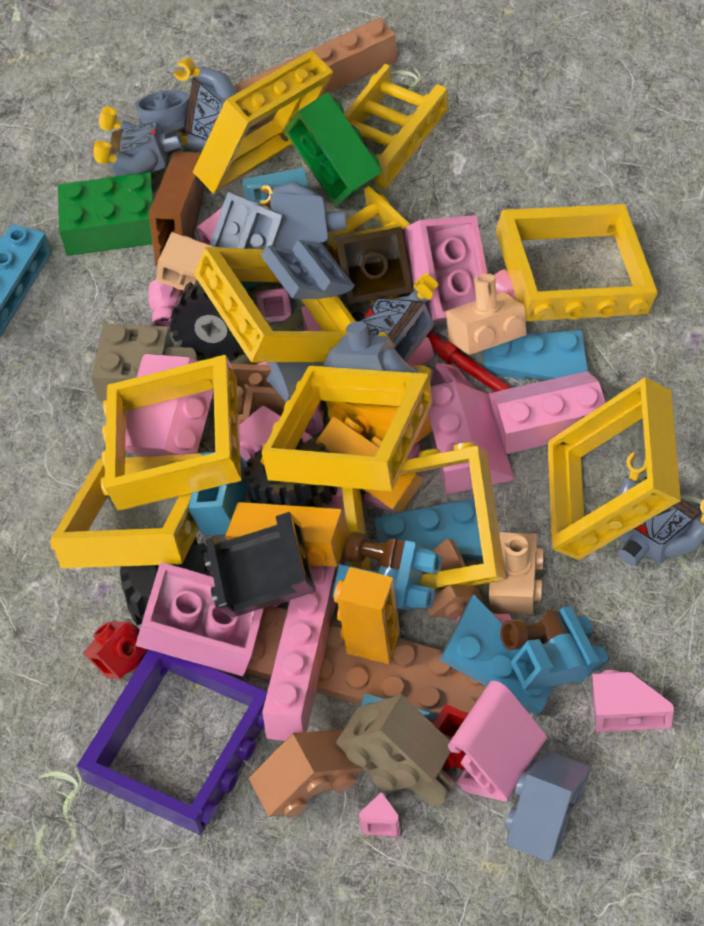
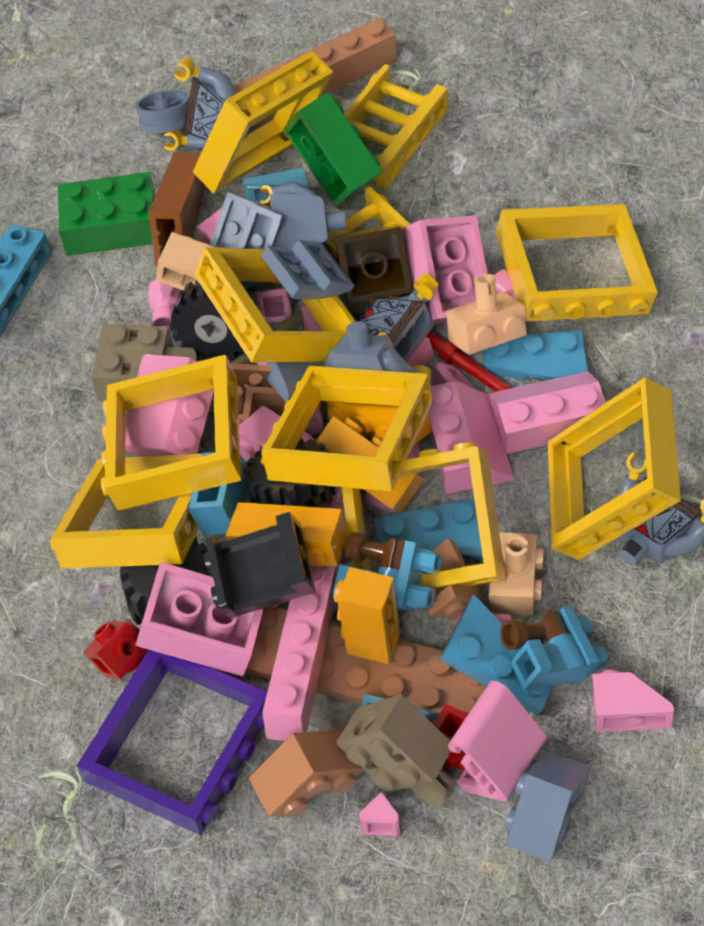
(134, 147): sand blue torso -> none

